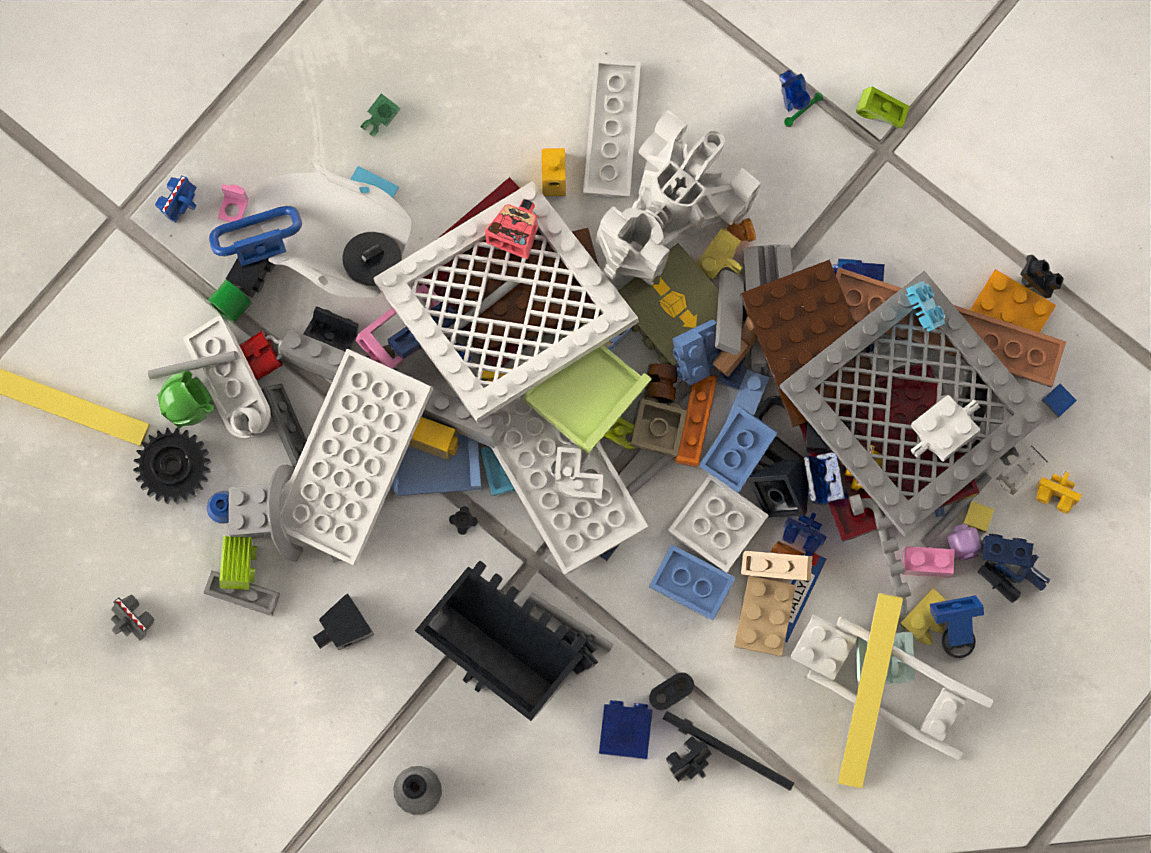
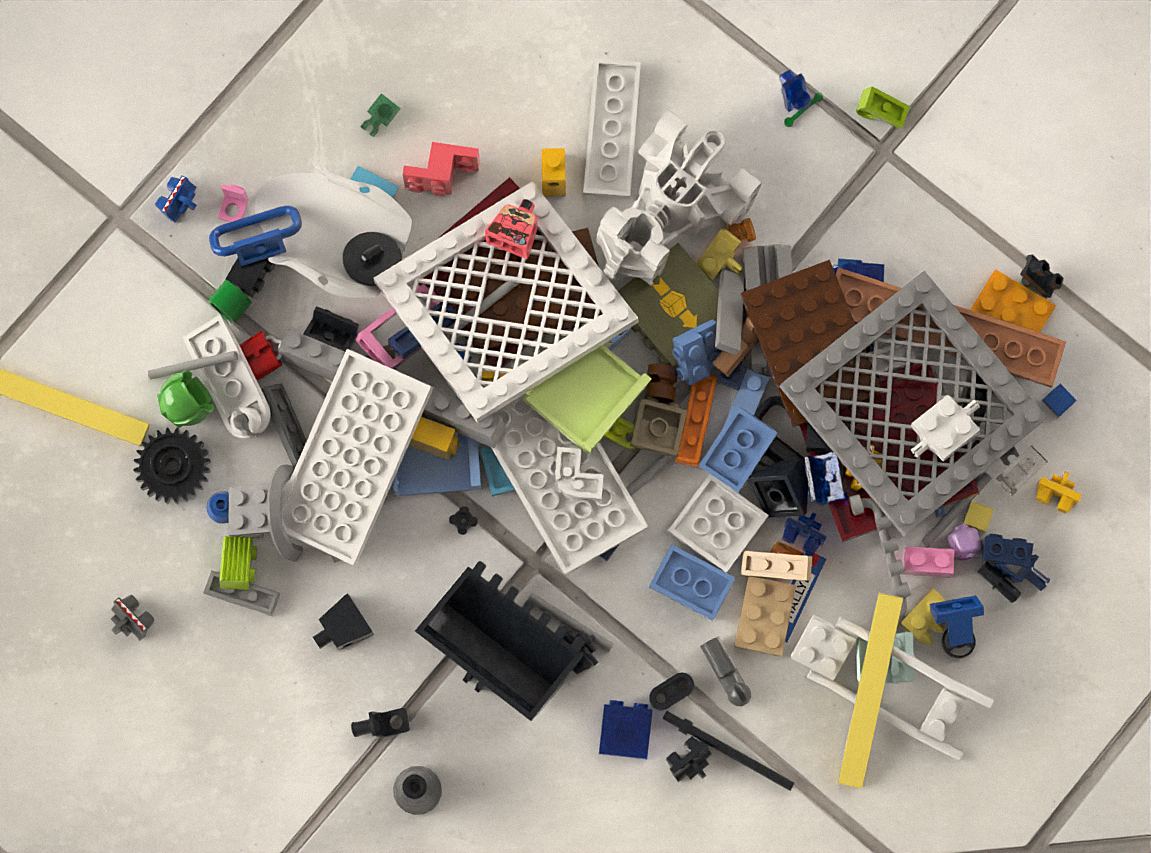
(380, 725): none -> black bracket
(441, 168): none -> coral bracket
(726, 672): none -> dark grey piece
(933, 314): medium azure hinge -> none

